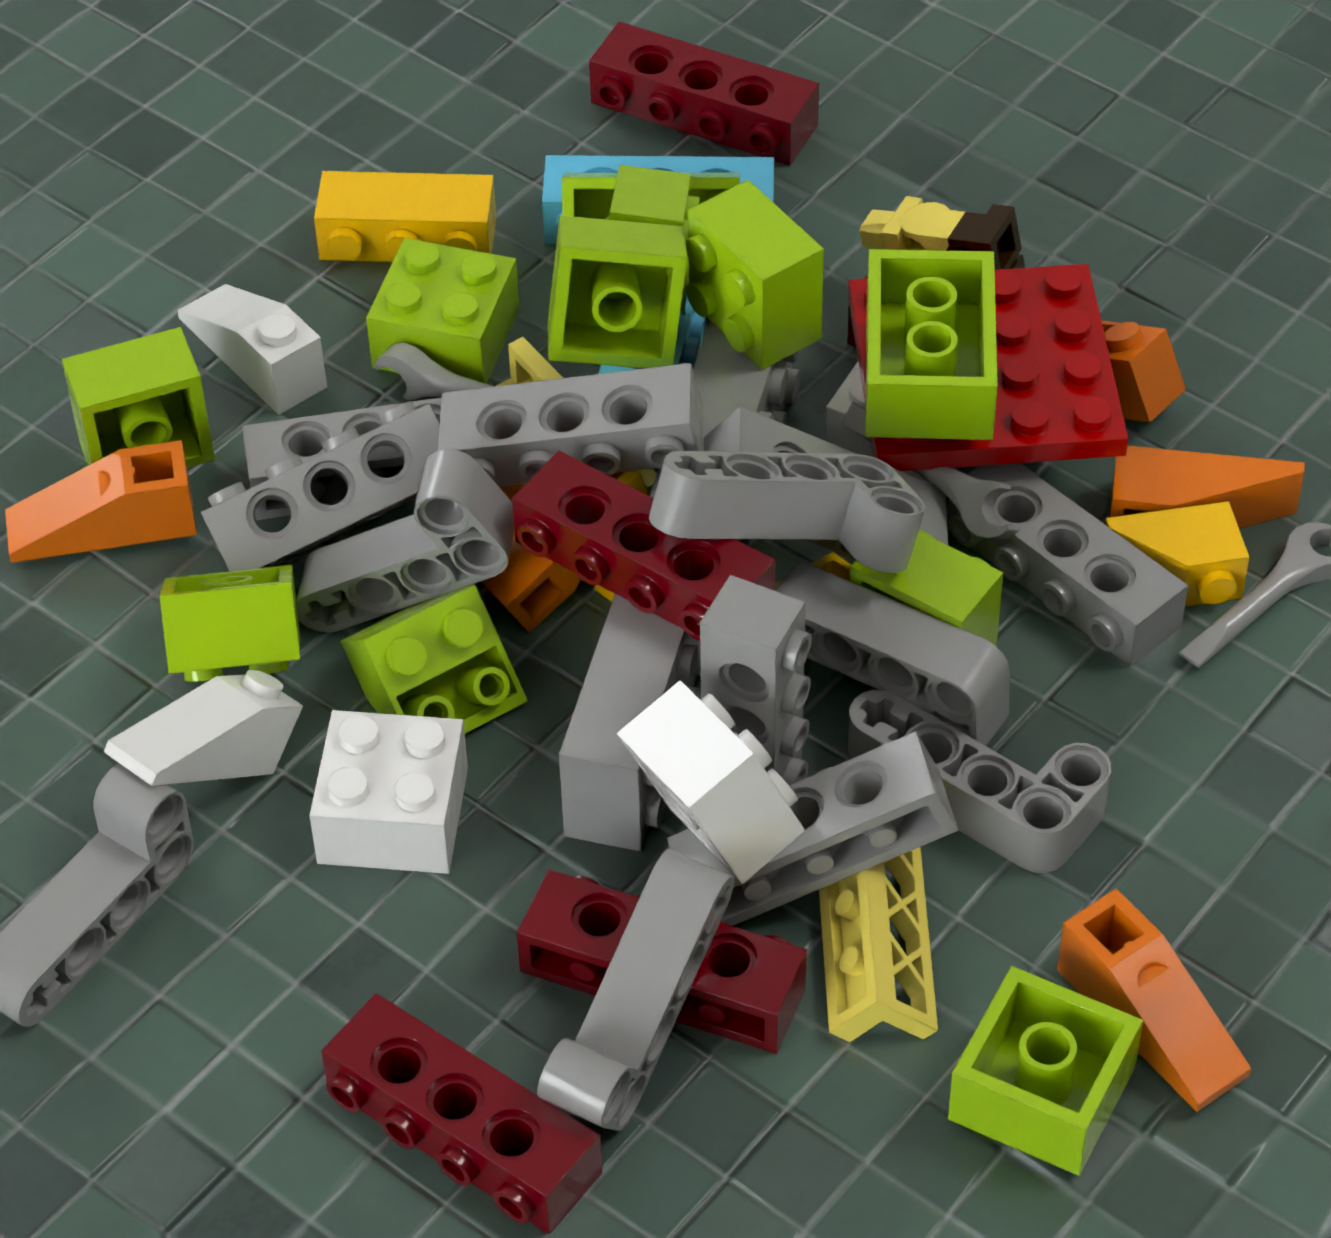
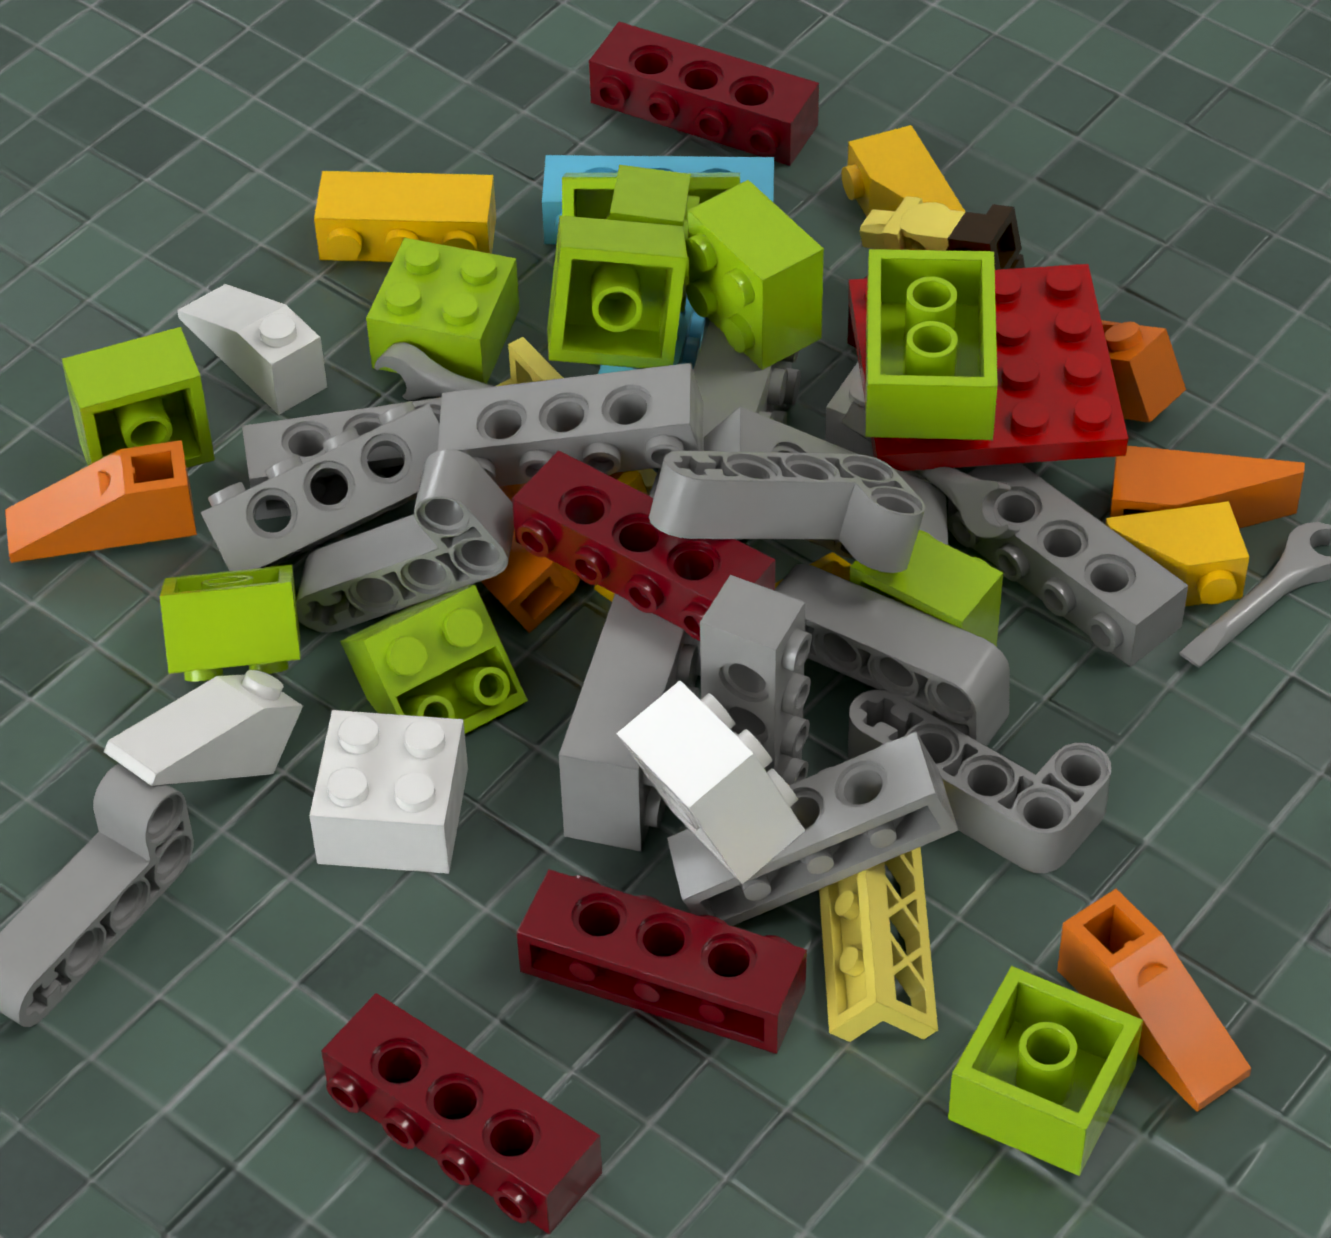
(640, 994): light grey beam -> none
(893, 166): none -> yellow slope

